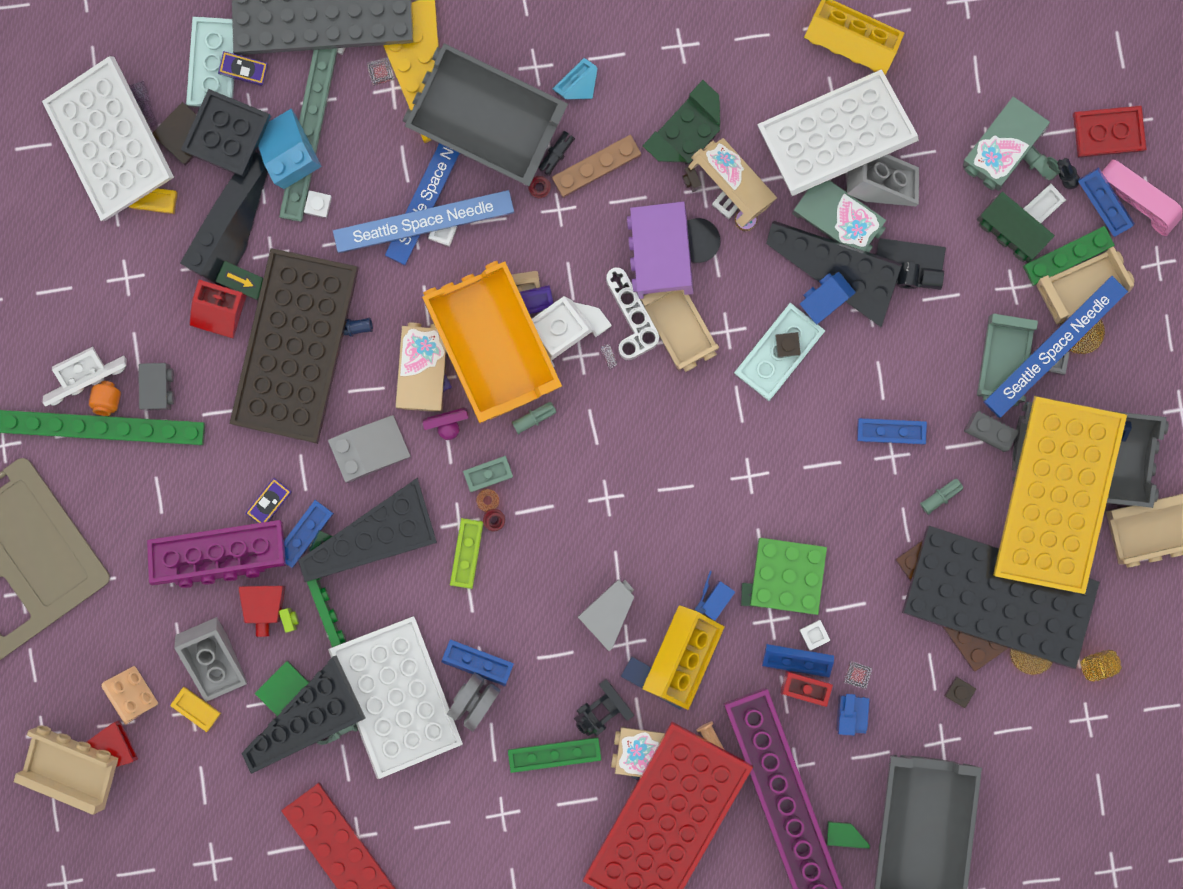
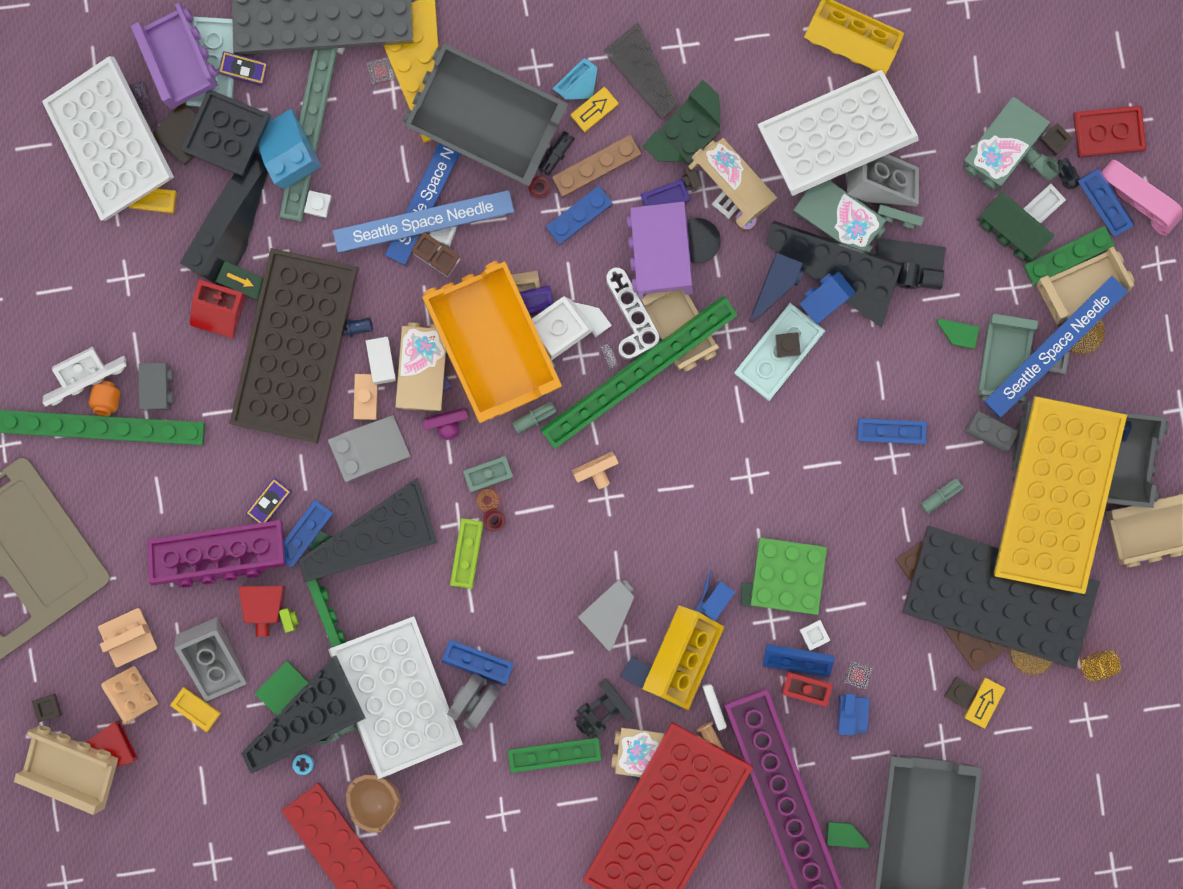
(46, 708): none -> dark brown plate
(127, 637): none -> light nougat bracket
(176, 57): none -> medium lavender panel
(297, 768): none -> medium azure bush
(365, 398): none -> light nougat tile
(373, 802): none -> medium nougat cylinder
(380, 360): none -> white tile
(435, 255): none -> reddish brown hips
(579, 215): none -> blue plate
(594, 109): none -> yellow tile
(596, 469): none -> light nougat tile
(639, 372): none -> green plate
(640, 67): none -> clear smoke wing
(666, 194): none -> dark purple tile
(714, 706): none -> white tile
(780, 279): none -> dark blue slope
(909, 220): none -> sand green plate
(959, 333): none -> green tile
(984, 702): none -> yellow tile
(1056, 139): none -> dark brown plate

